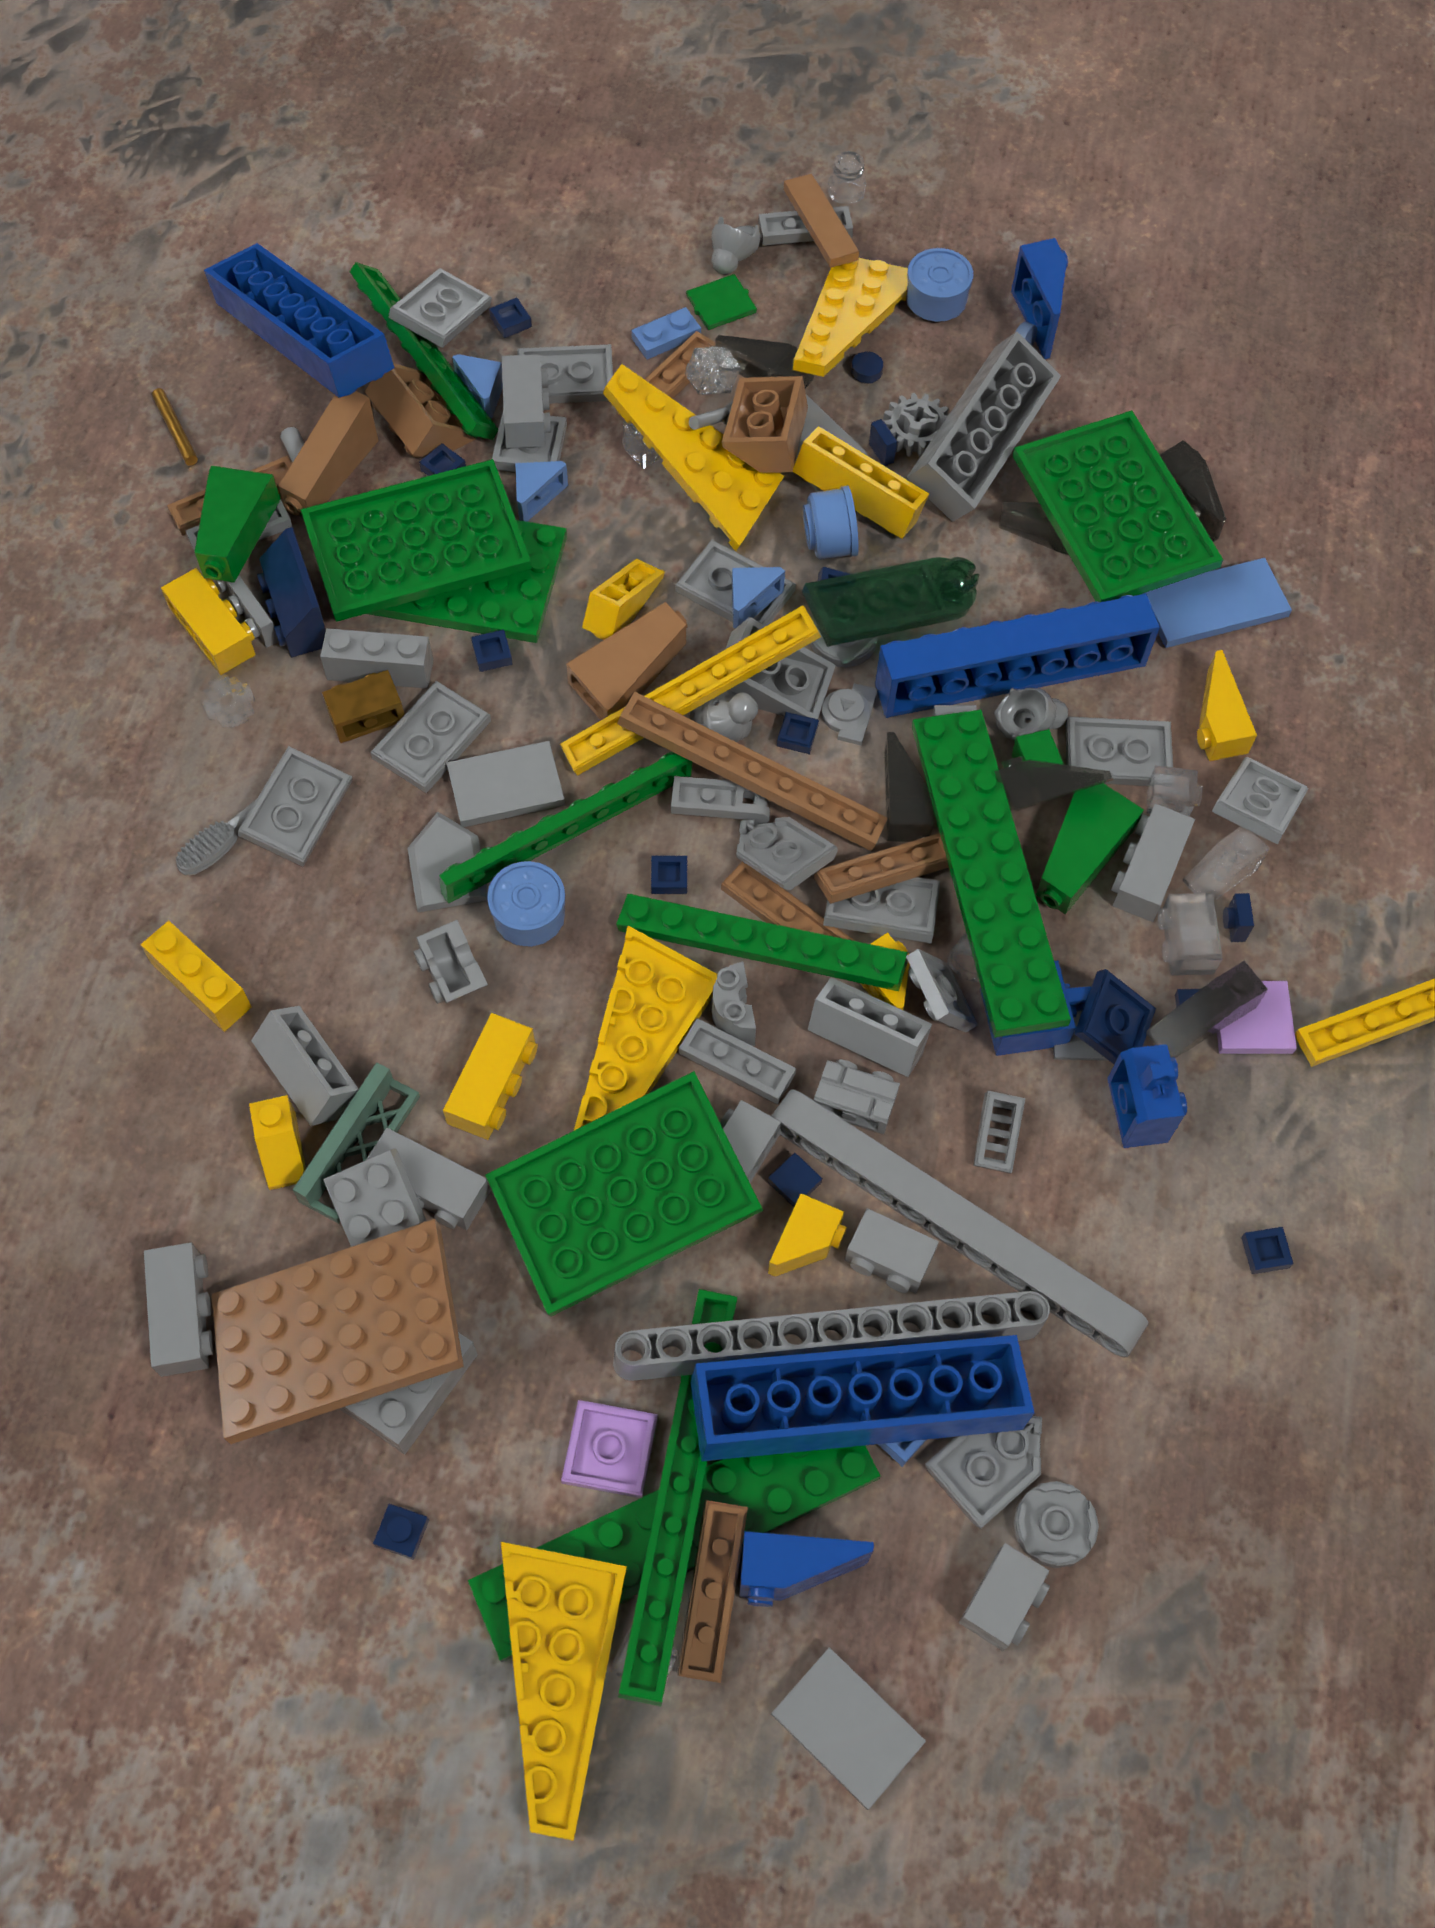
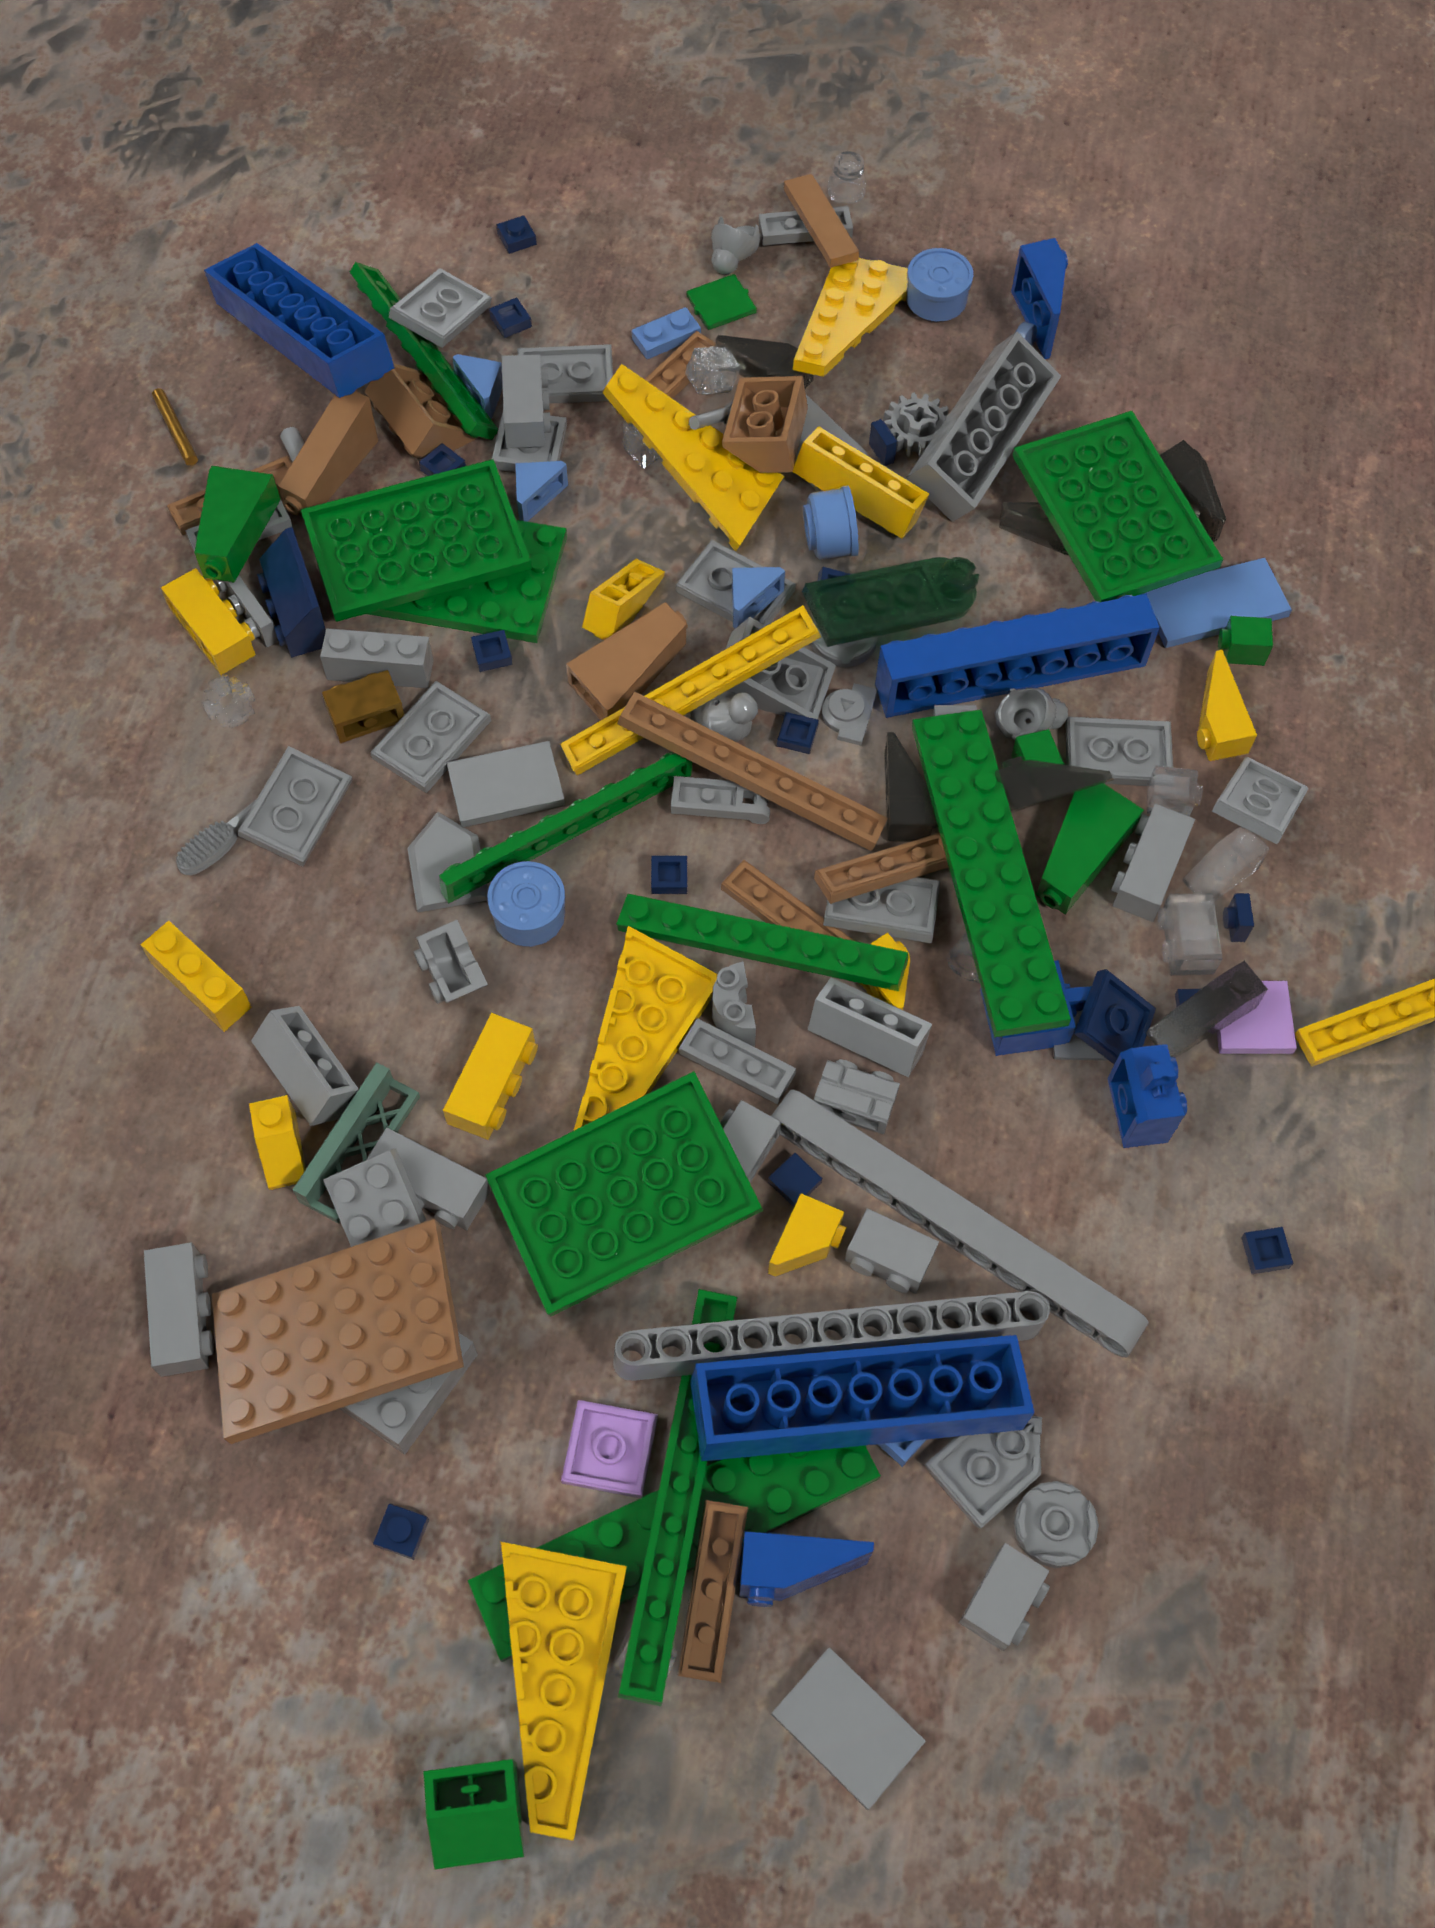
(474, 1813): none -> green slope
(516, 234): none -> dark blue plate
(783, 850): light grey tile -> none
(867, 367): dark blue tile -> none
(943, 995): light grey plate -> none
(1003, 1101): light grey slope -> none
(1246, 640): none -> green brick

